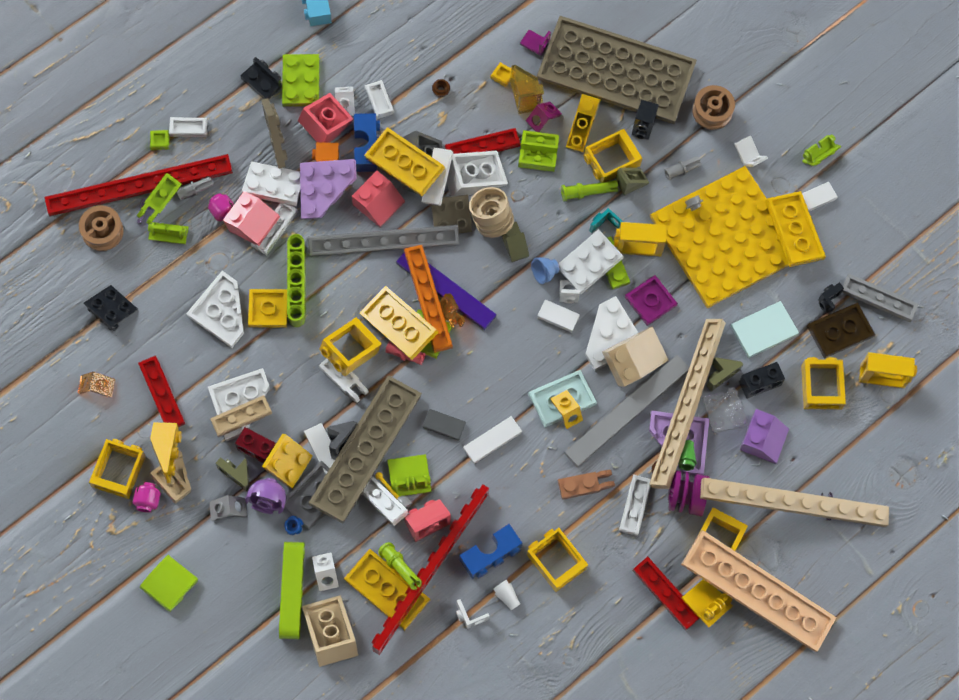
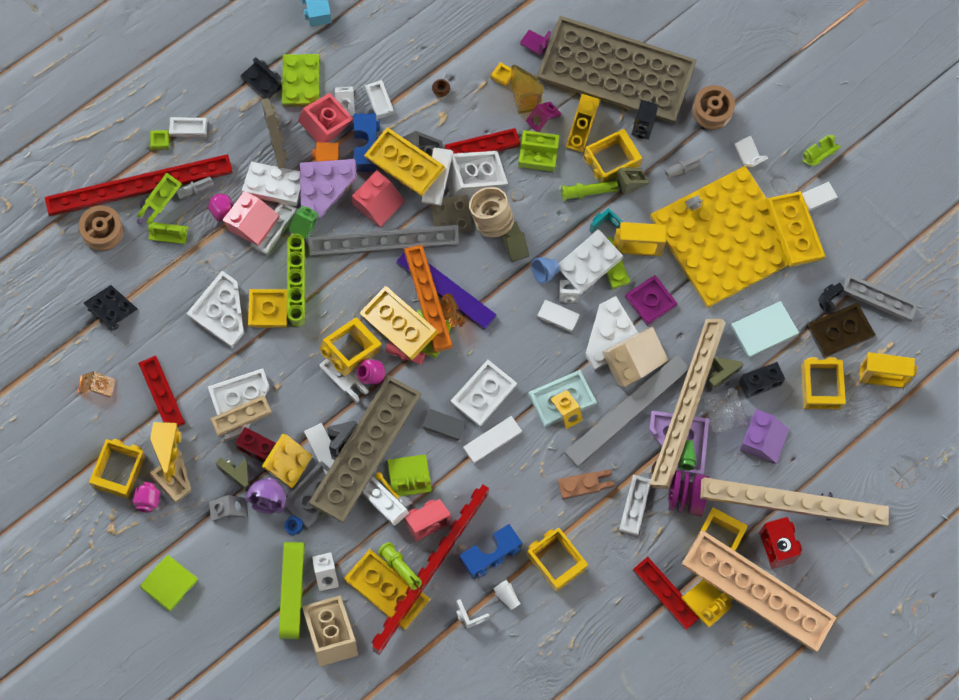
(304, 222): none -> bright green brick
(370, 371): none -> dark pink head
(483, 393): none -> white plate
(780, 542): none -> red brick

